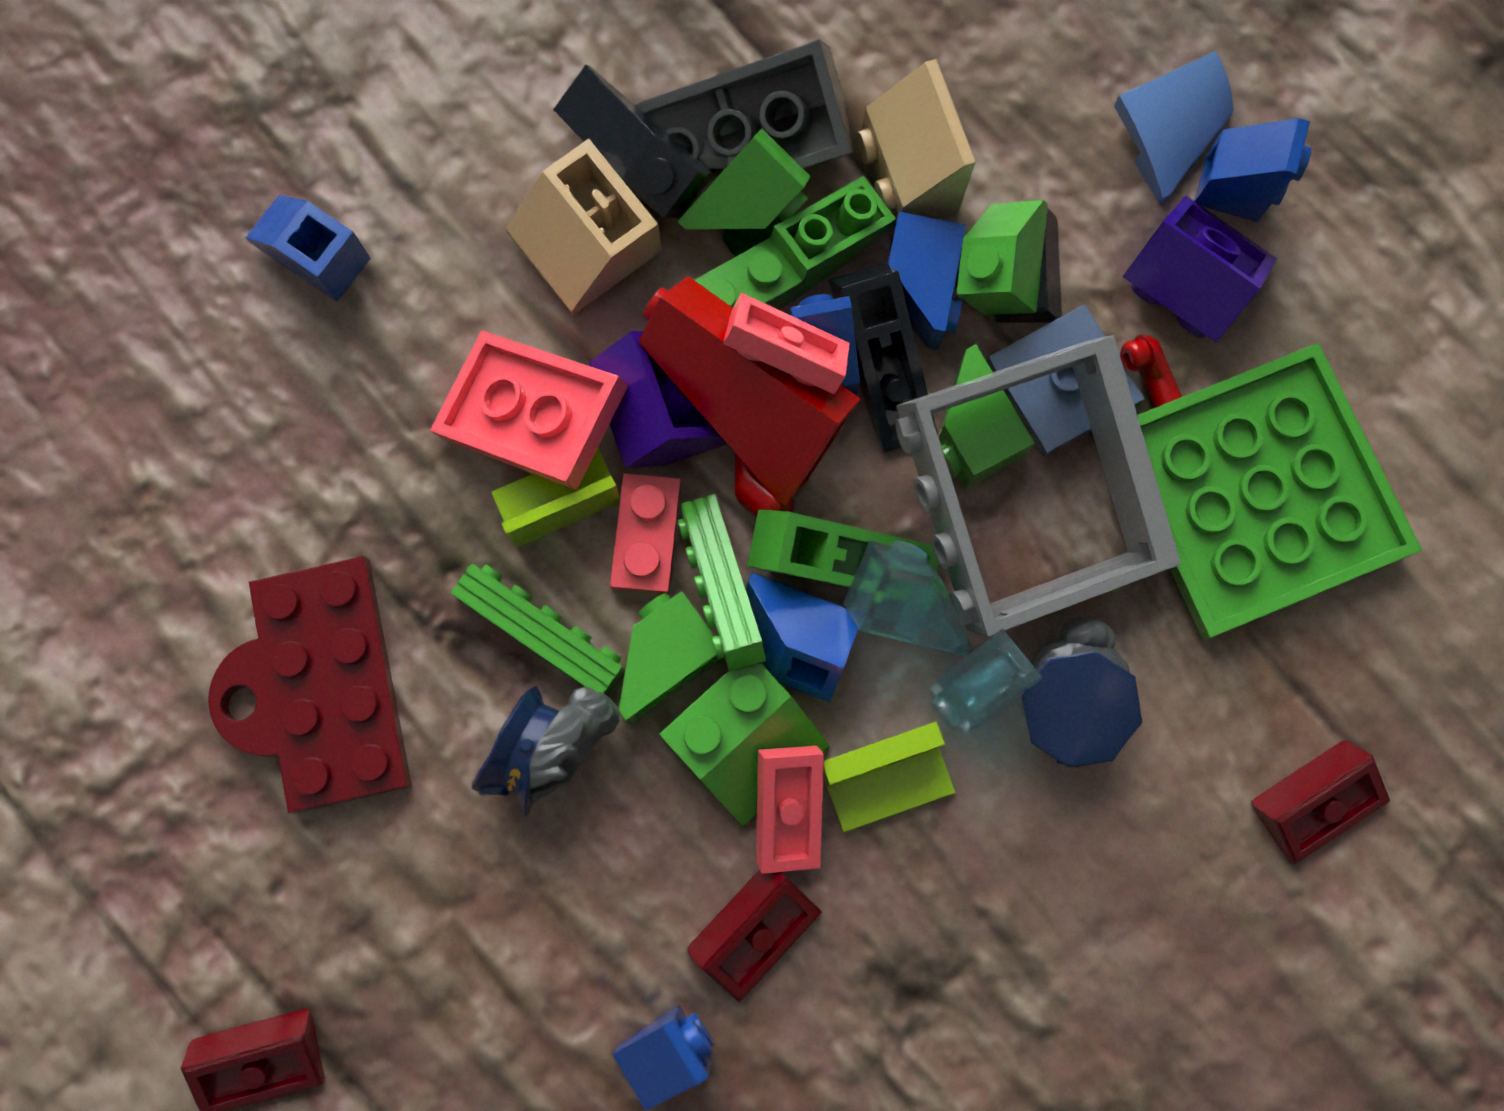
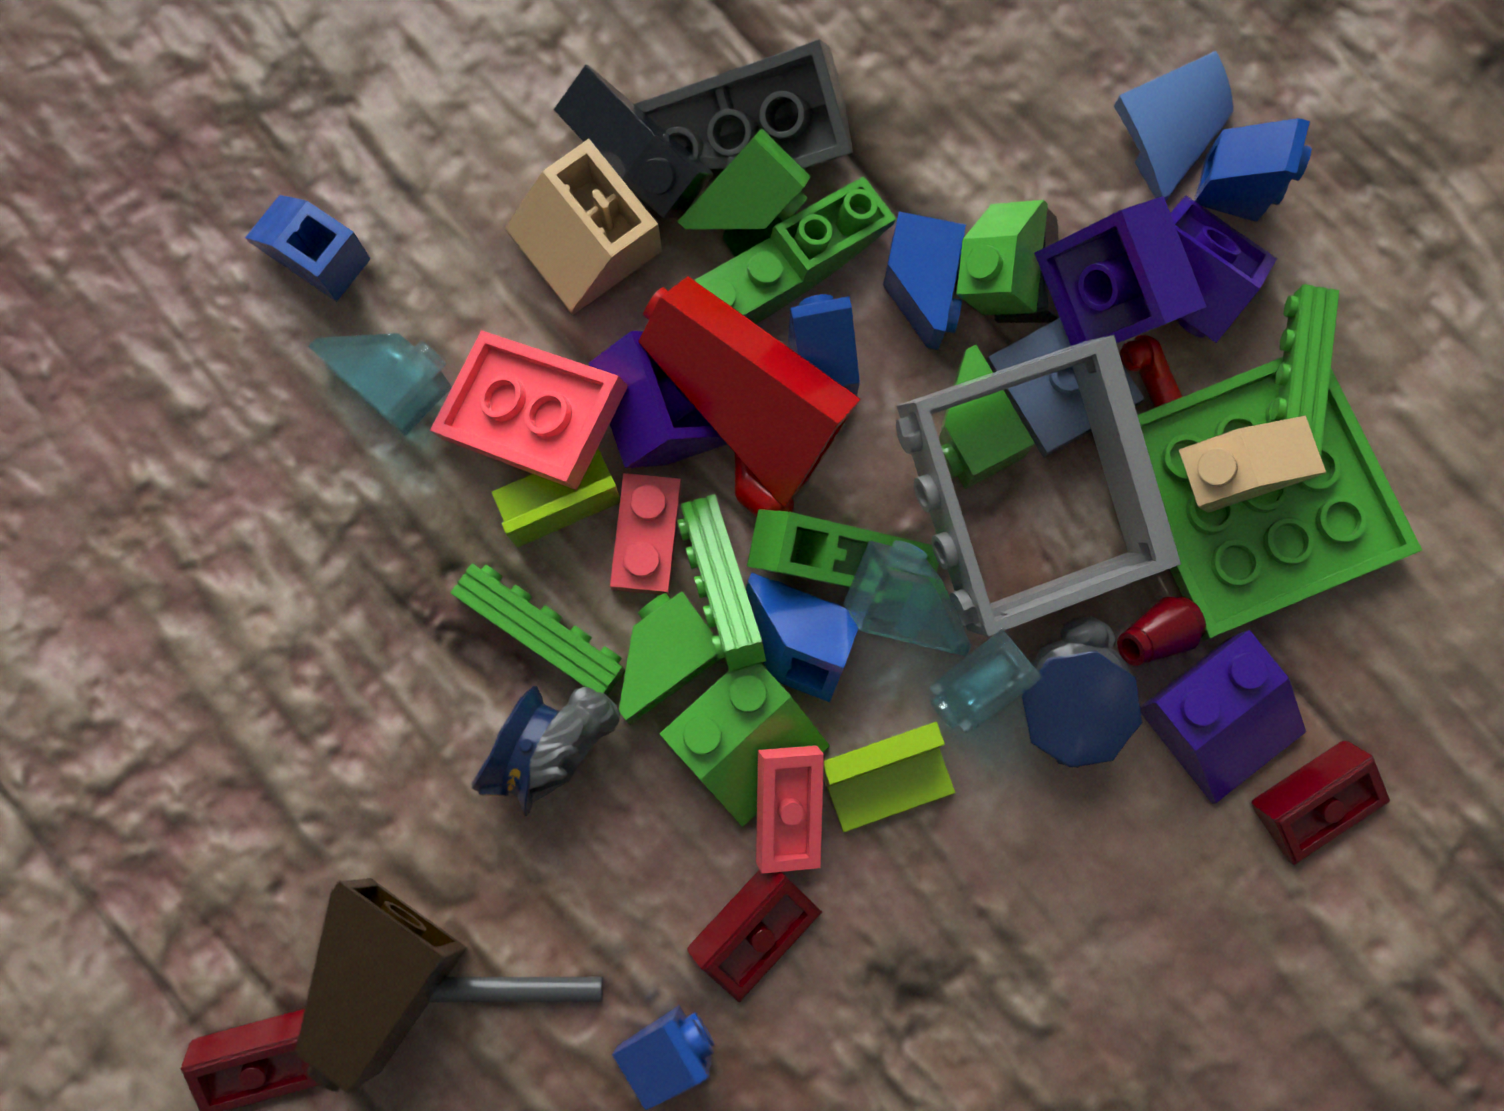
(317, 687): dark red plate -> none
(369, 982): none -> dark brown slope
(387, 373): none -> clear light blue slope
(519, 989): none -> dark grey bar
(787, 344): coral plate -> none
(884, 346): black slope -> none
(917, 146): tan slope -> none
(1121, 275): none -> dark purple slope
(1163, 631): none -> dark red cone
(1227, 715): none -> dark purple slope
(1251, 462): none -> tan slope
(1307, 357): none -> bright green piece

